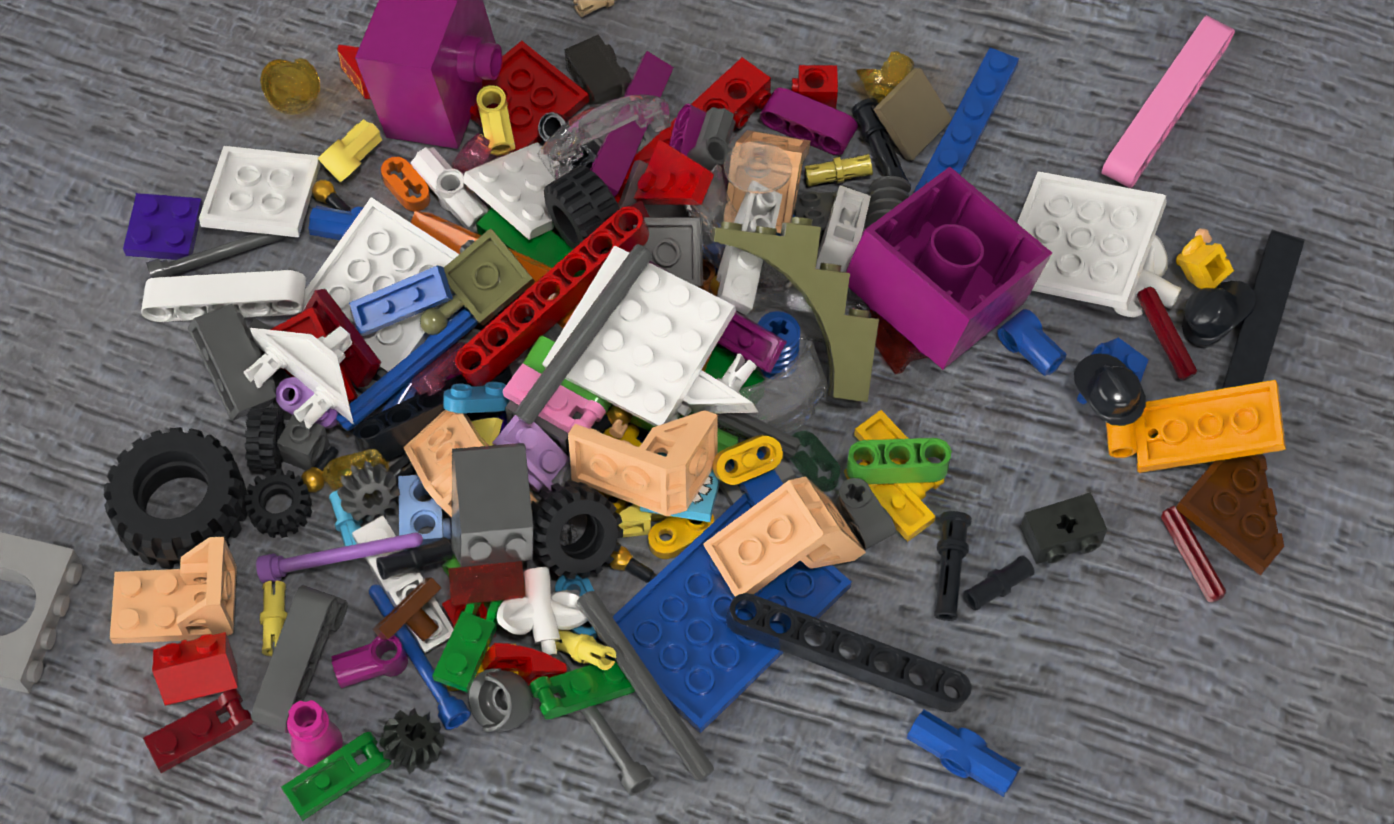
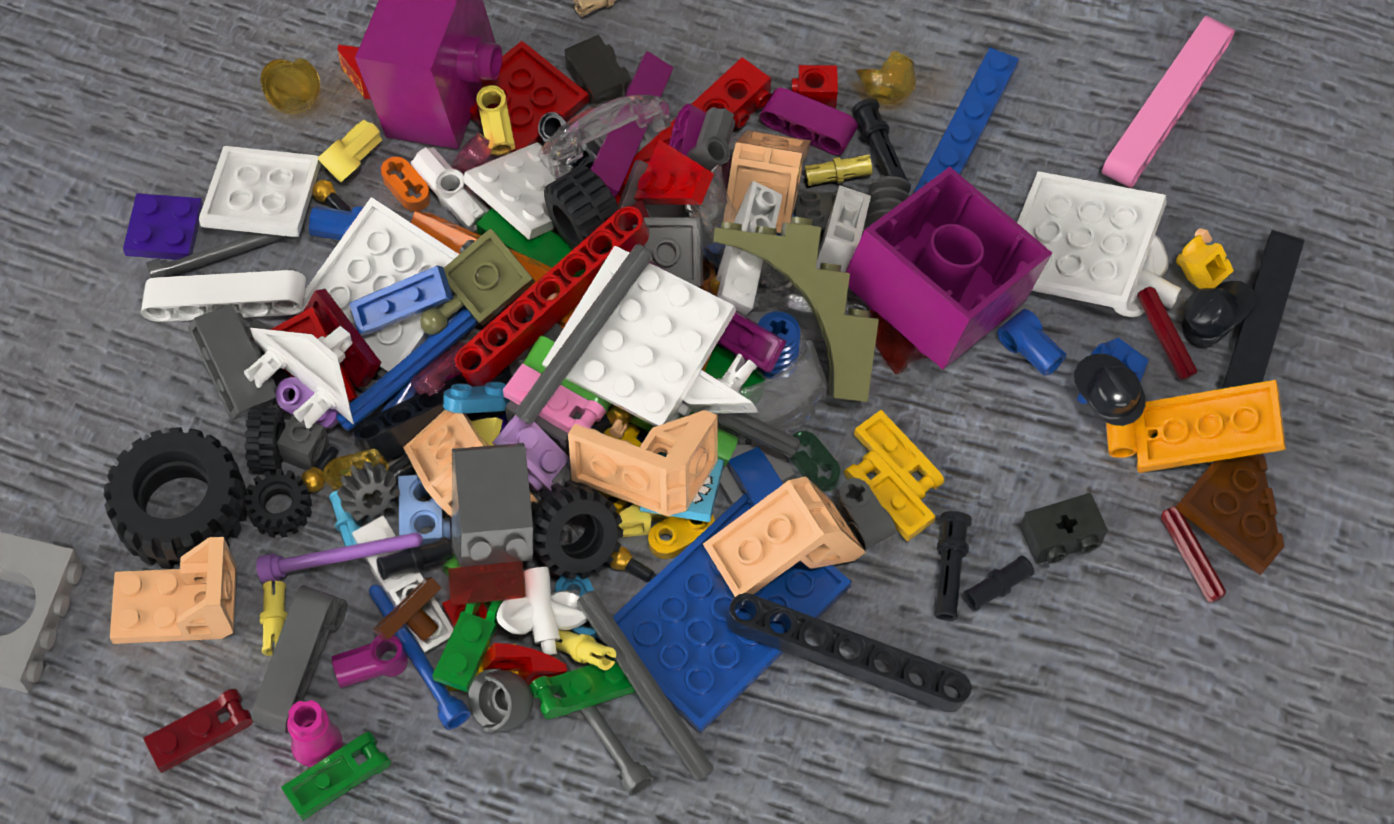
(194, 668): red brick -> none
(411, 740): pearl dark grey gear -> none
(746, 461): yellow plate -> none
(757, 167): clear dish -> none
(912, 451): bright green beam -> none
(913, 114): dark tan tile -> none
(963, 752): blue piece -> none

